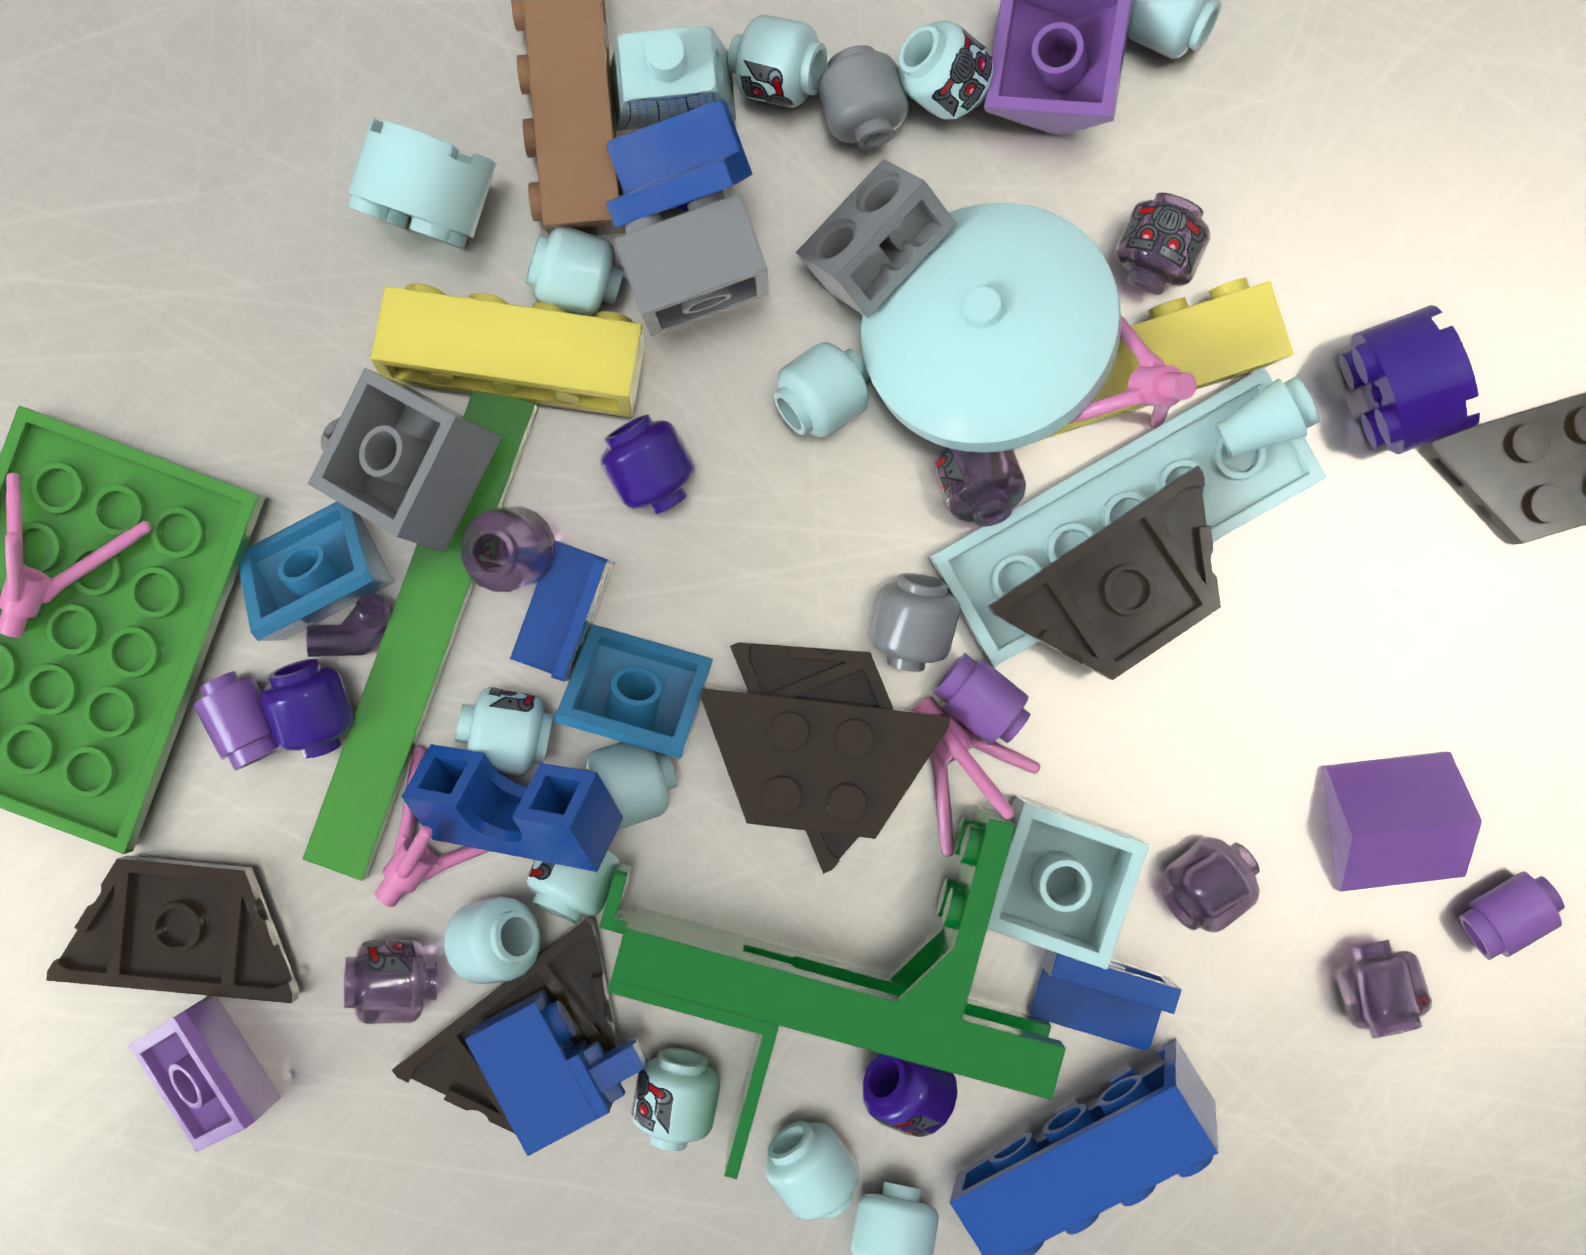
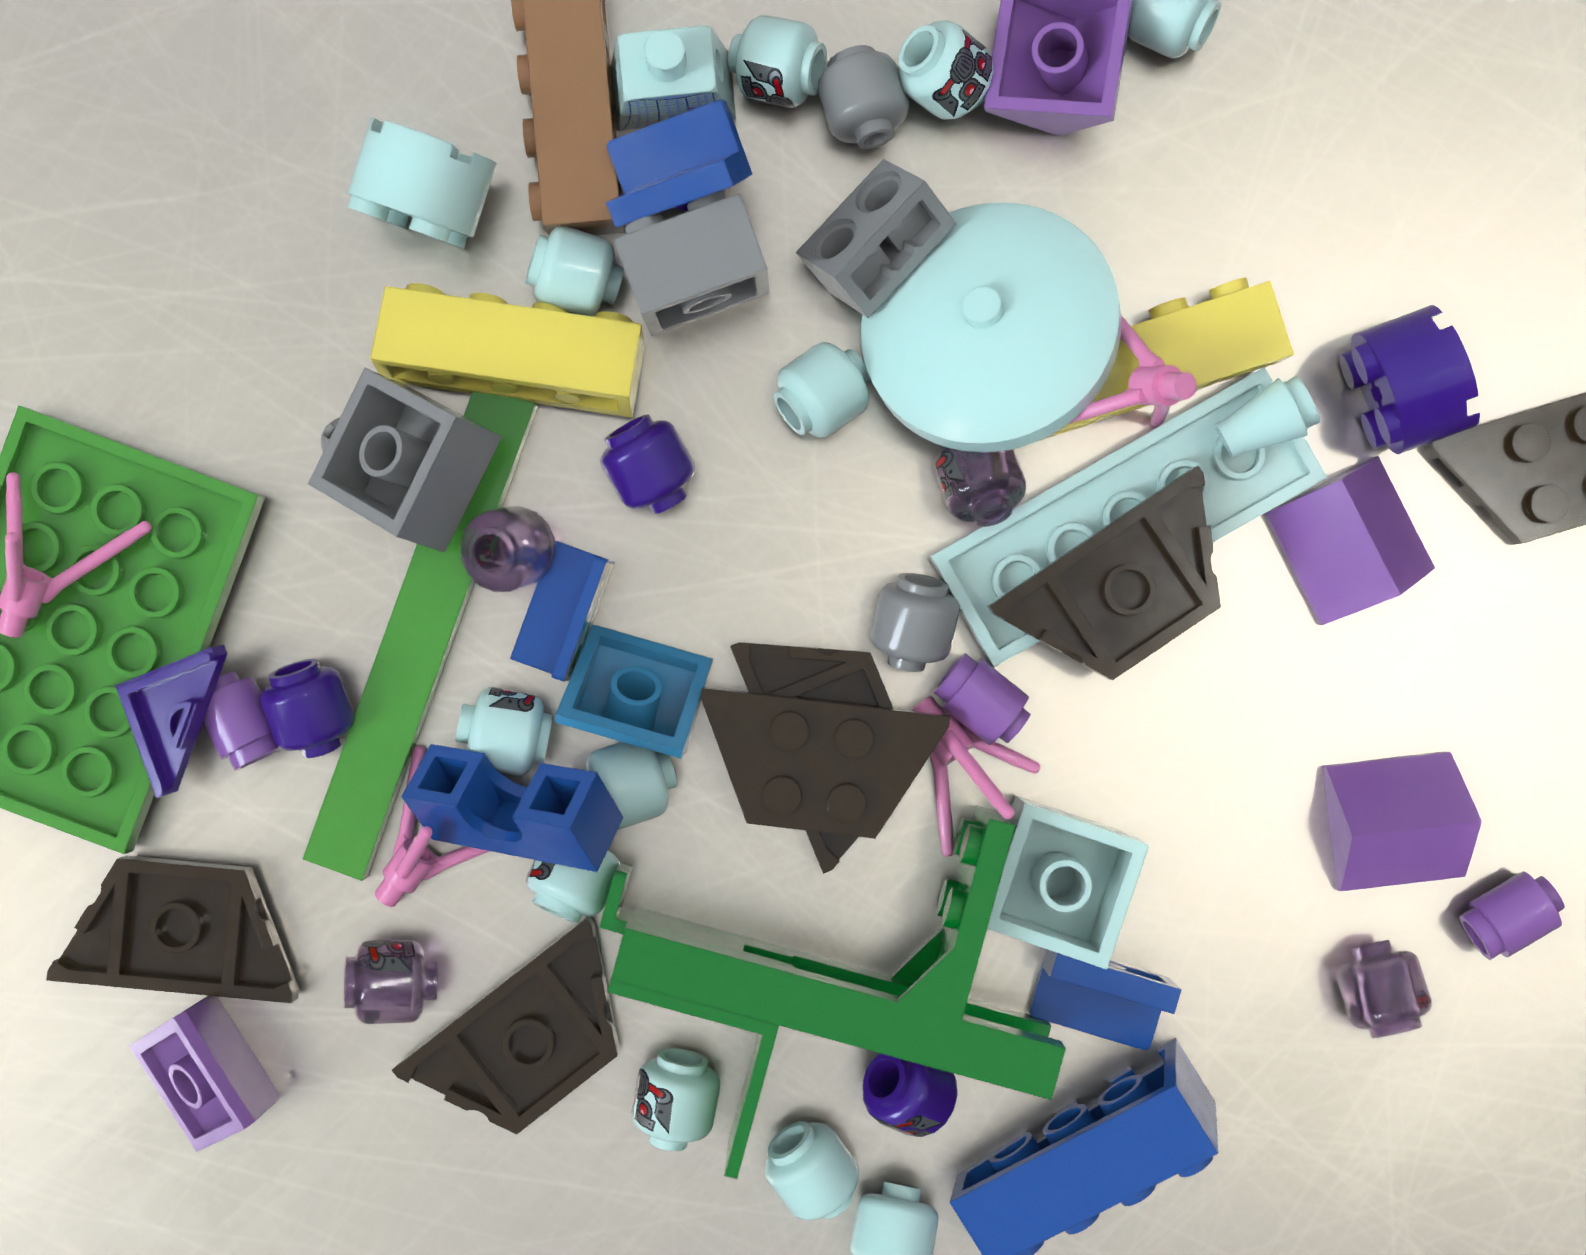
(168, 712): none -> dark purple tile
(309, 572): dark azure slope -> none
(356, 634): clear purple arm -> none
(492, 940): light aqua head -> none
(543, 1077): blue hinge -> none
(1163, 243): head -> none
(1211, 885): clear purple head -> none
(1350, 542): none -> medium lavender slope

